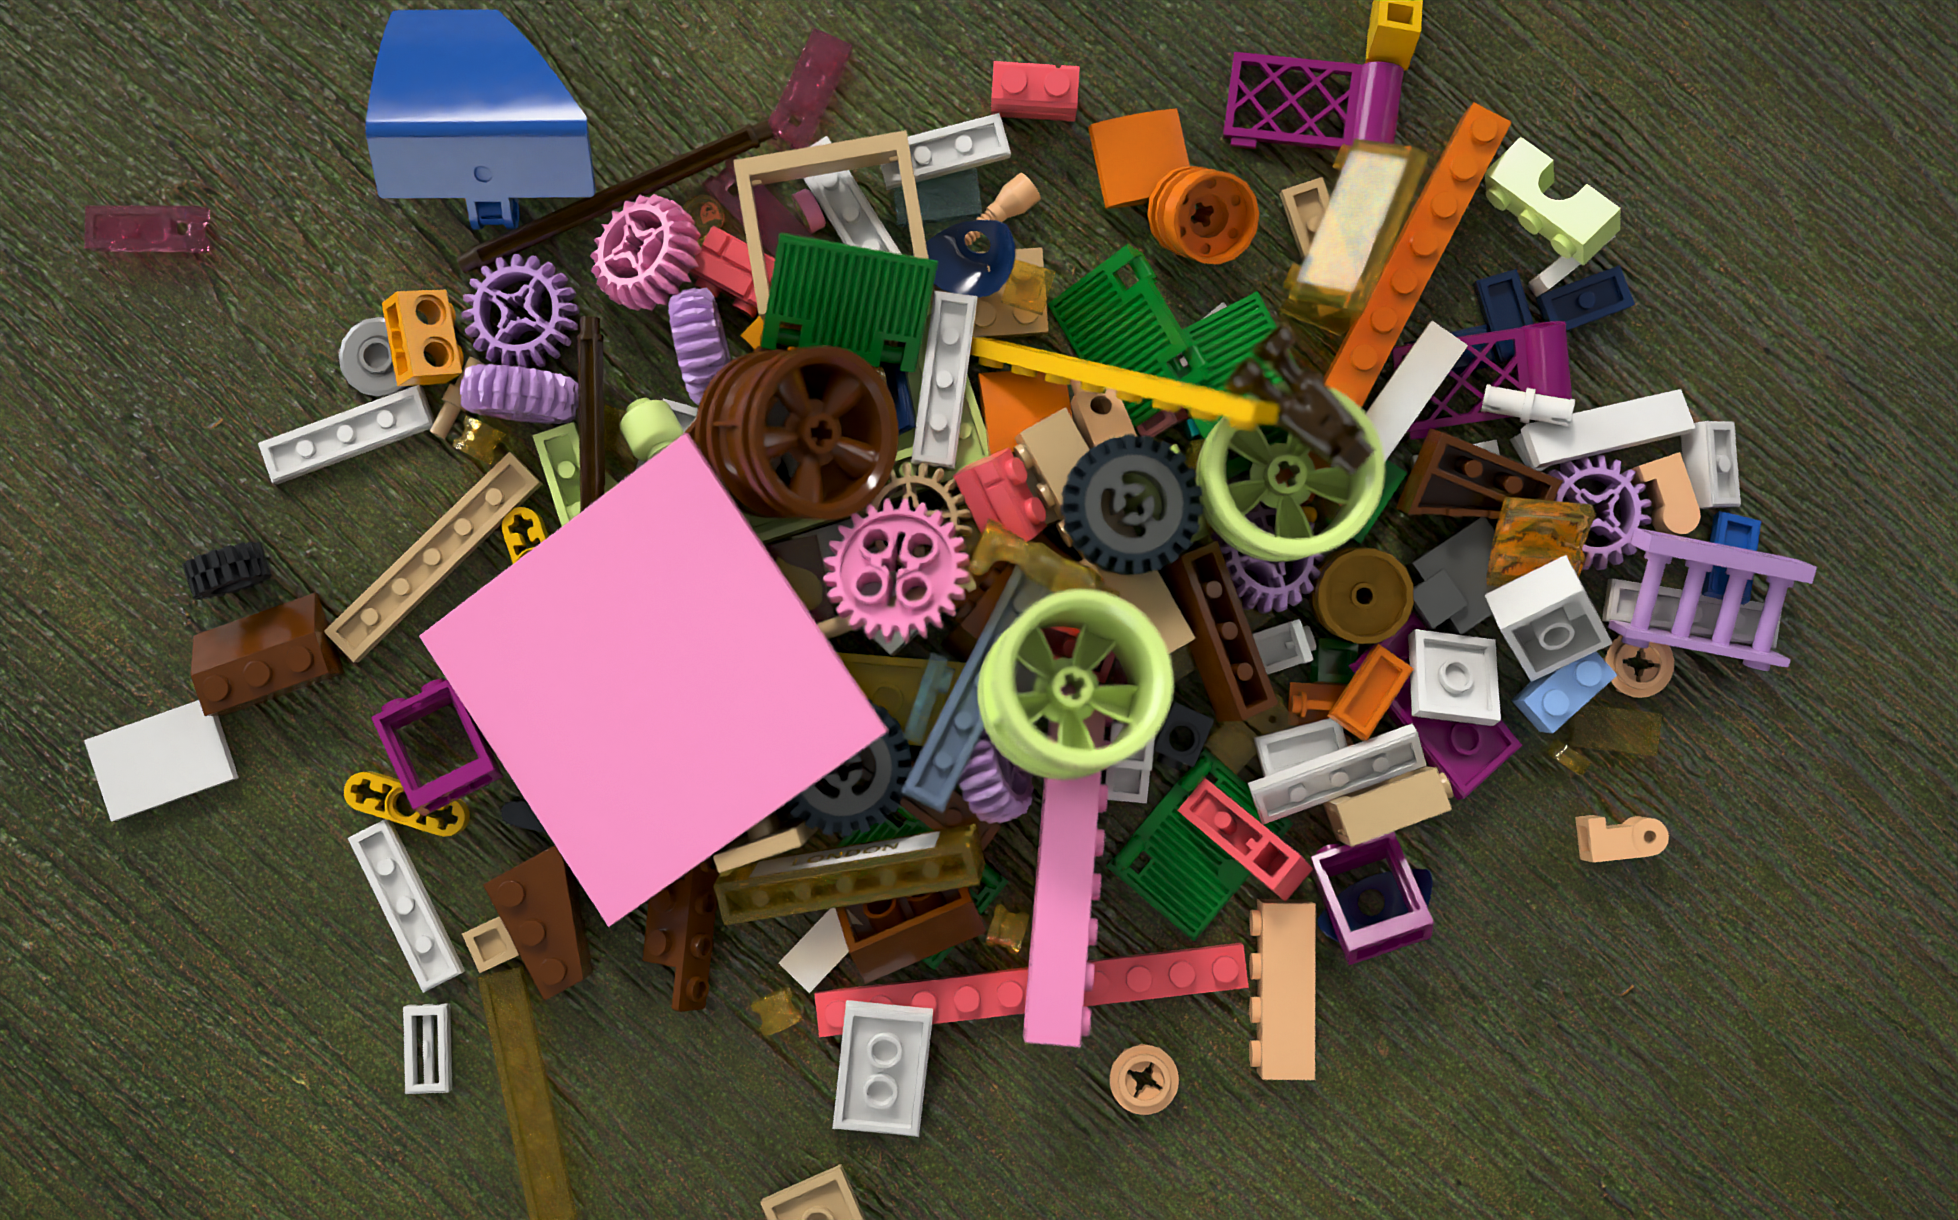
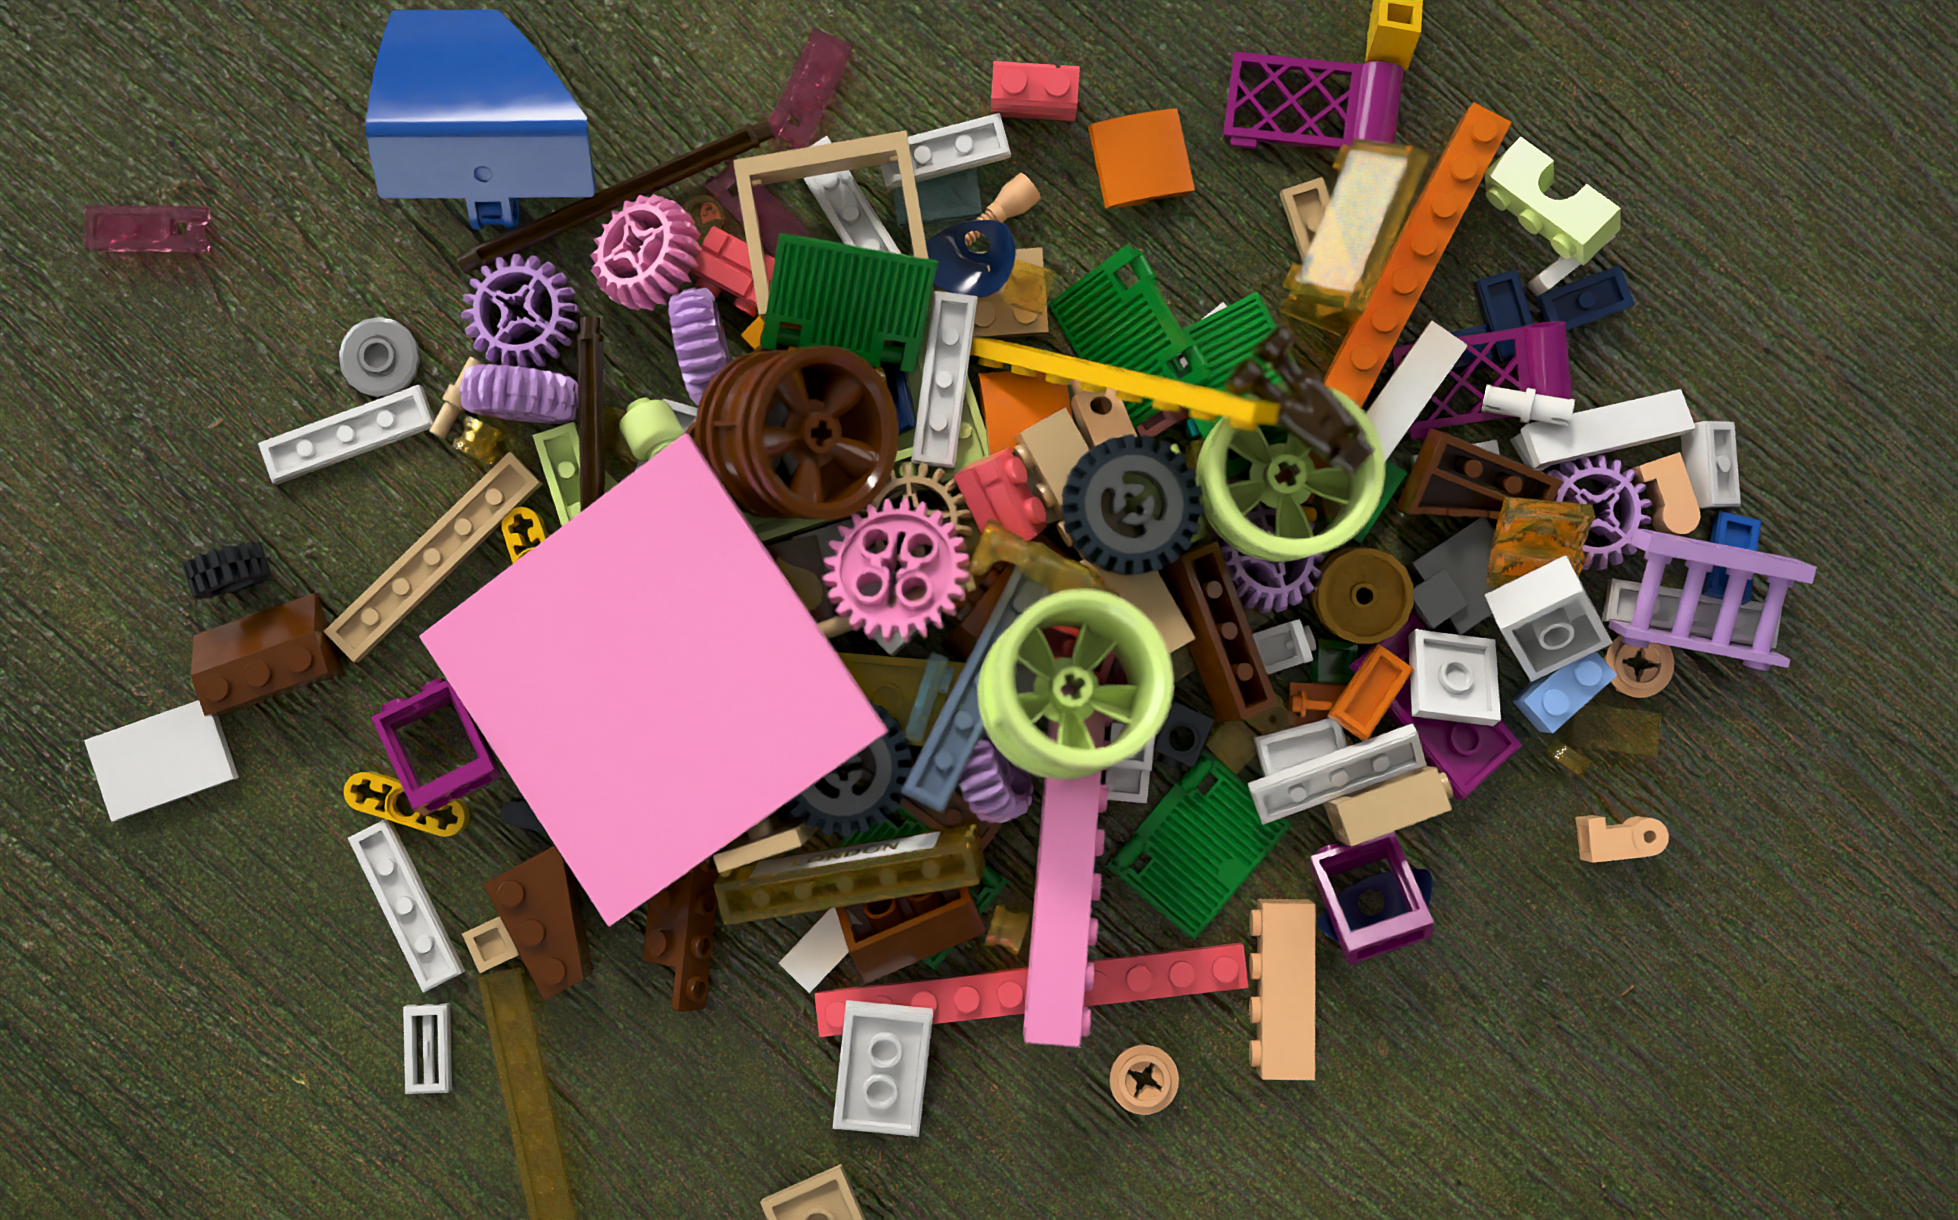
(411, 337): light orange brick -> none
(776, 1011): clear yellow wheel -> none
(809, 210): bright pink tile -> none
(1222, 223): orange wheel -> none
(1245, 839): coral slope -> none

